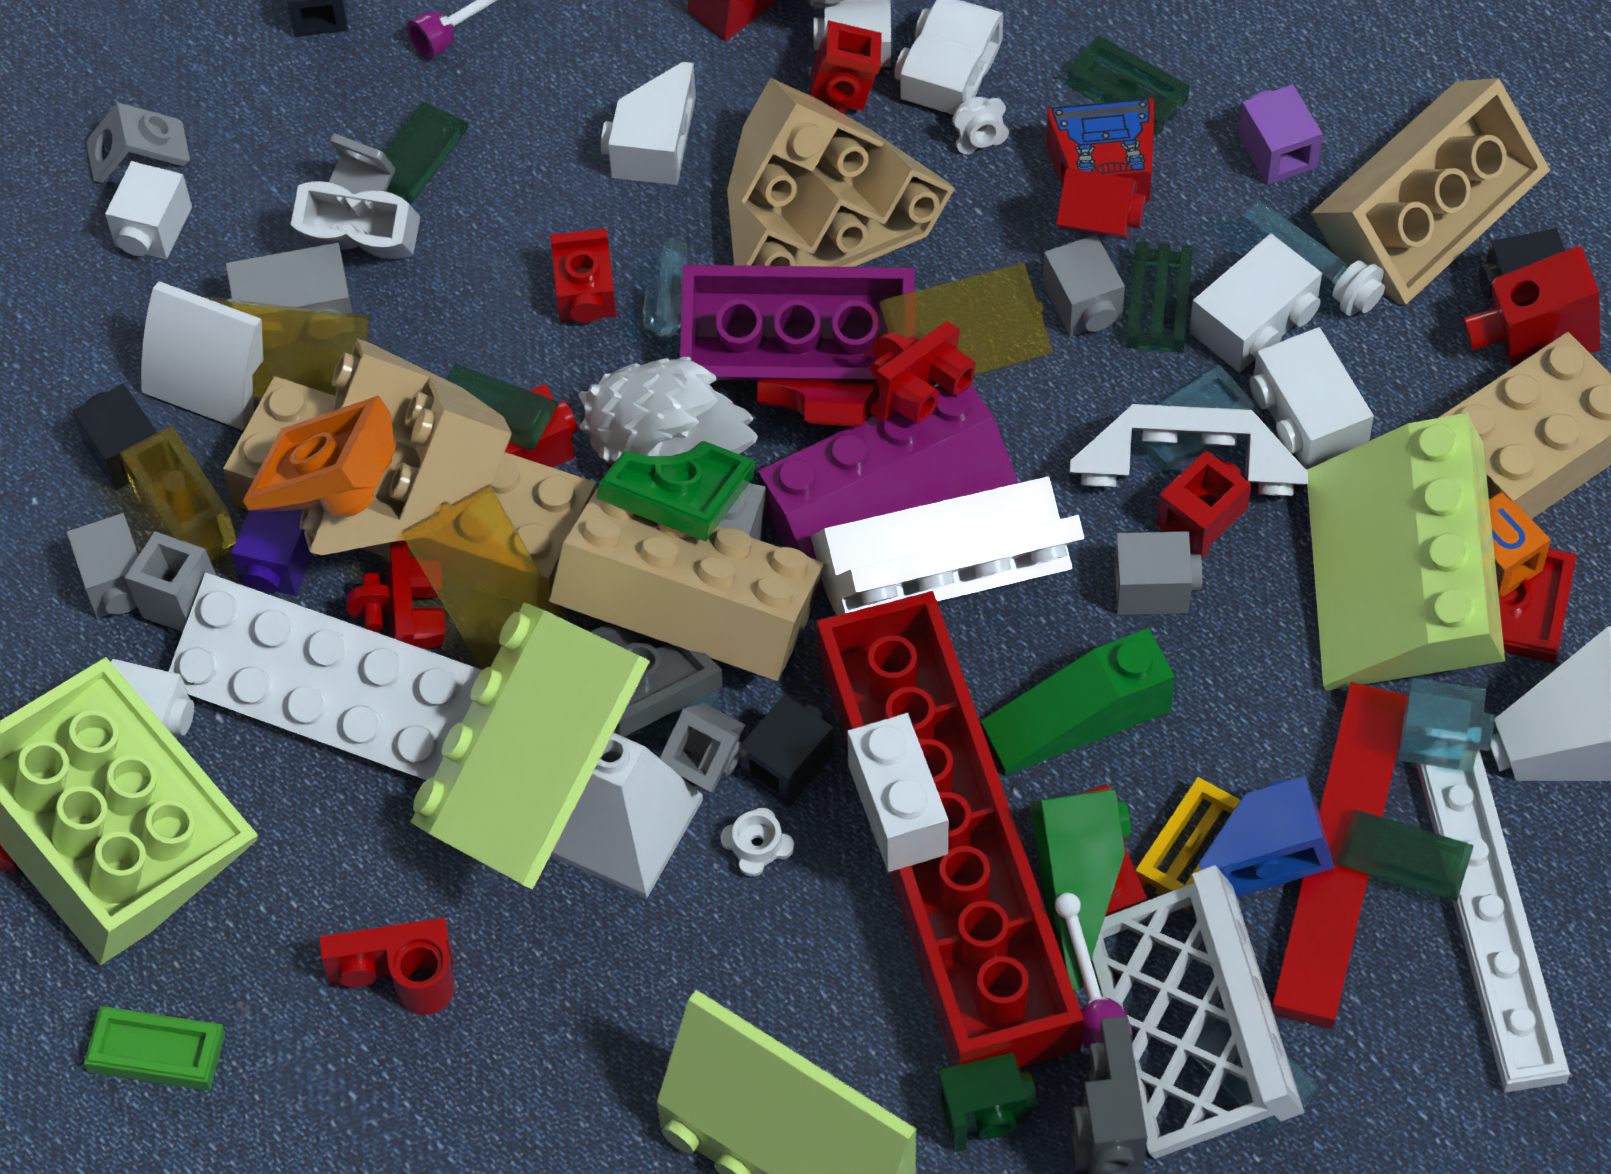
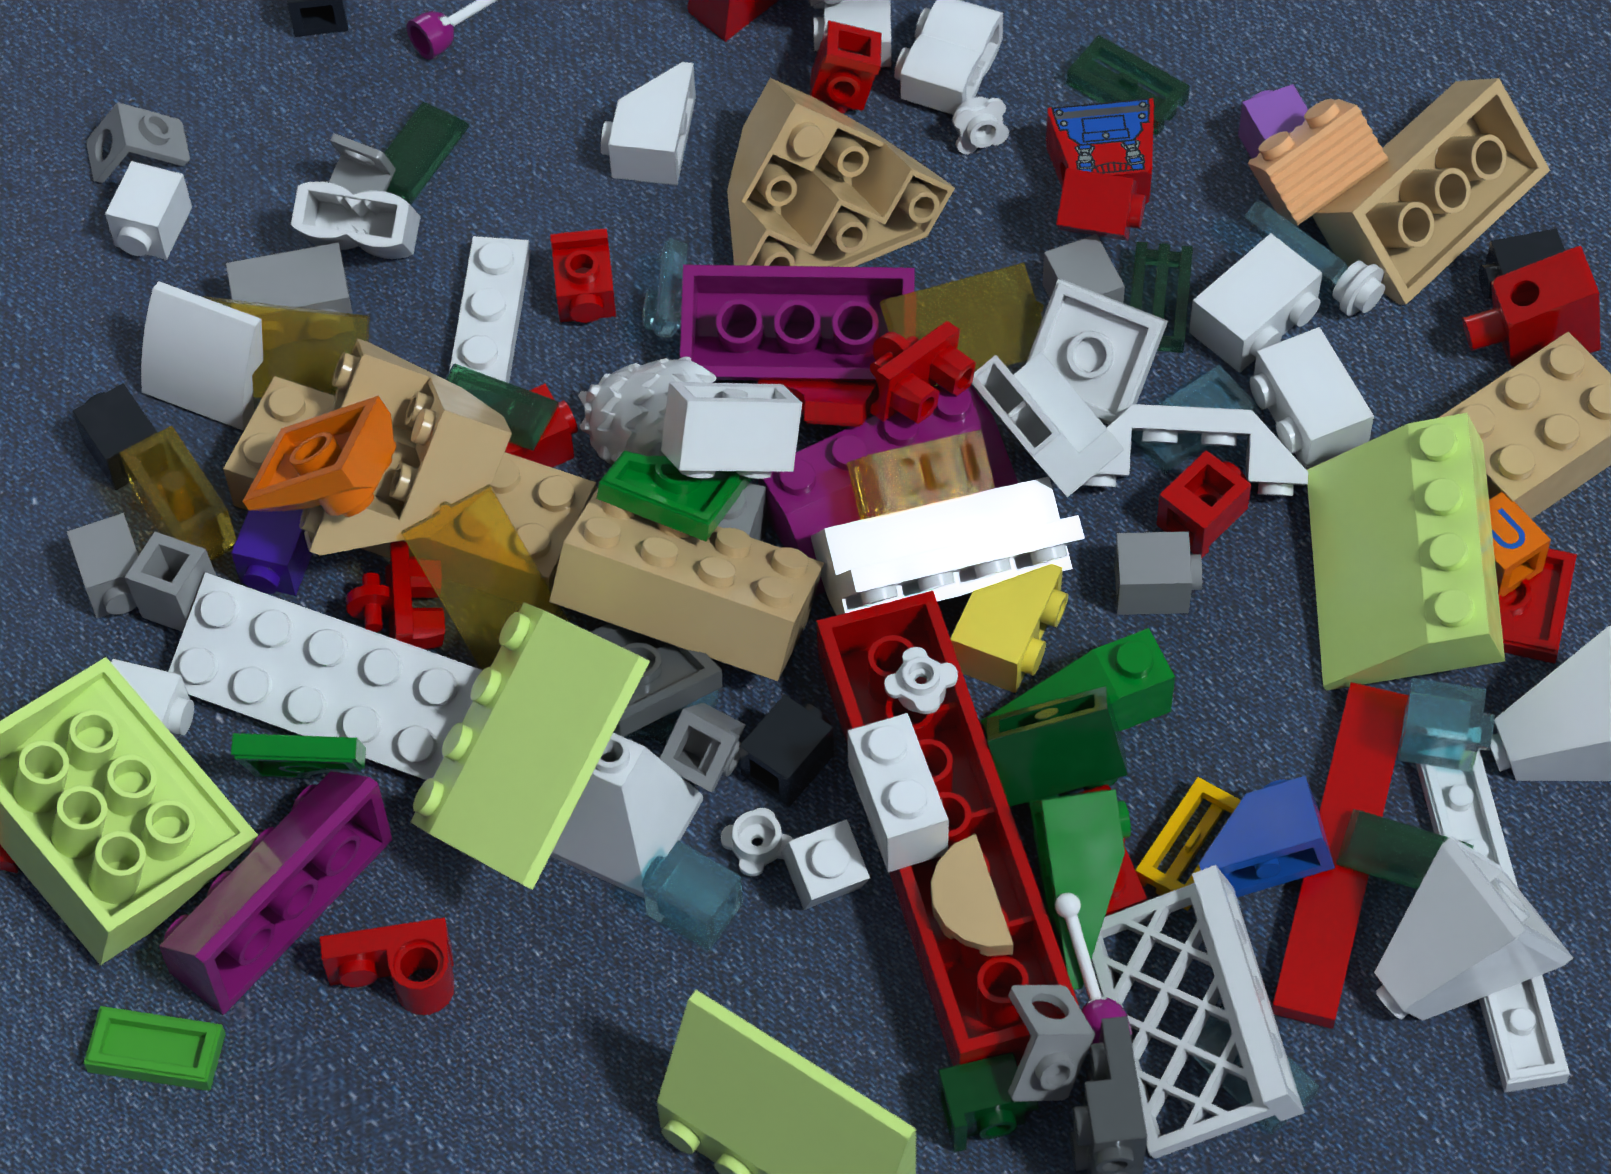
(278, 889): none -> magenta slope
(297, 755): none -> green tile
(491, 306): none -> white plate
(692, 894): none -> clear light blue brick
(731, 428): none -> white brick
(825, 864): none -> white brick
(920, 474): none -> clear yellow brick
(920, 697): none -> white plate
(967, 901): none -> tan tile
(1005, 624): none -> light yellow slope
(1048, 420): none -> white piece
(1055, 1045): none -> light grey bracket
(1057, 747): none -> dark green brick
(1098, 347): none -> white tile
(1317, 159): none -> light nougat brick
(1464, 938): none -> white slope

